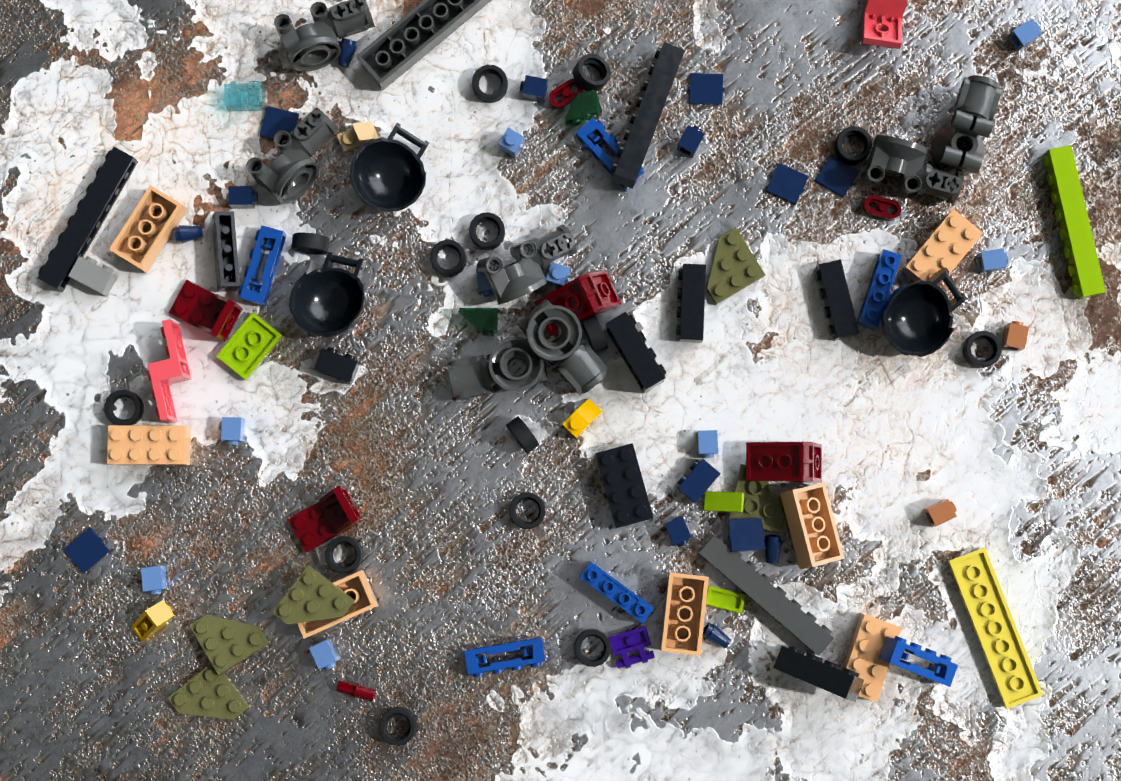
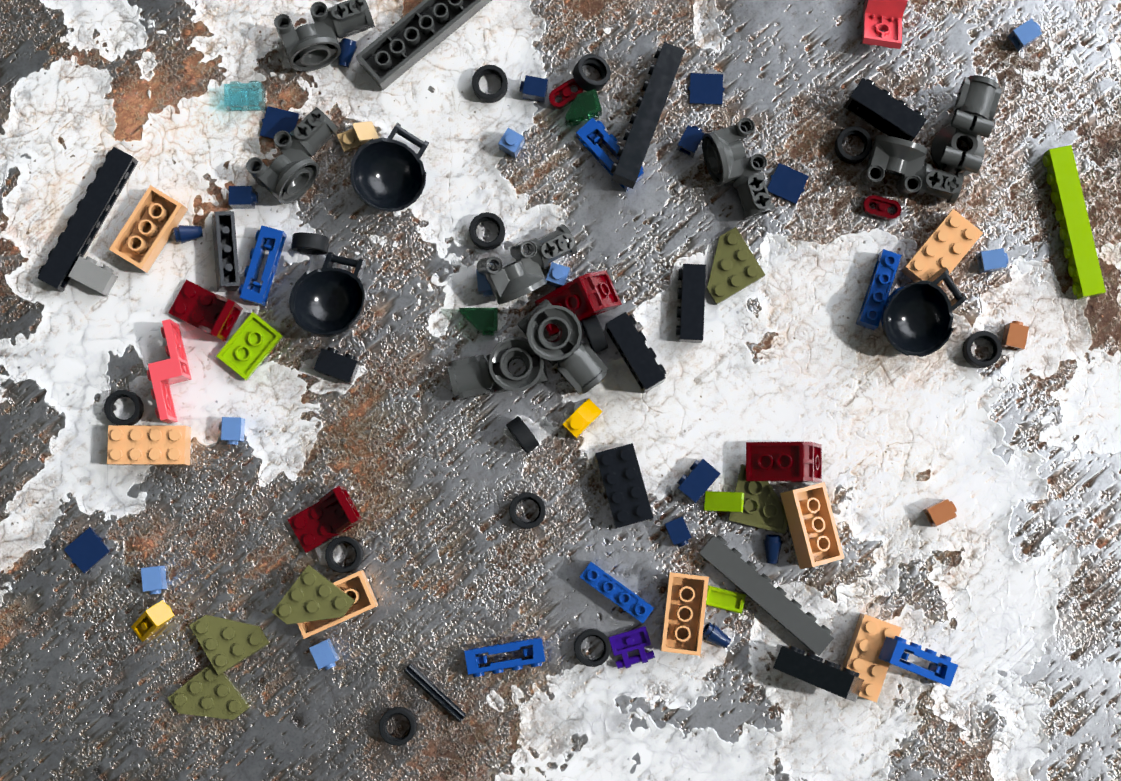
(356, 690): dark red axle -> none
(435, 693): none -> black axle
(450, 244): black tyre -> none
(707, 443): medium blue brick -> none
(728, 163): none -> dark grey piece
(746, 534): dark blue piece -> none
(836, 299): black brick -> none
(837, 175): dark blue piece -> none
(884, 111): none -> black brick
(995, 628): light yellow plate -> none

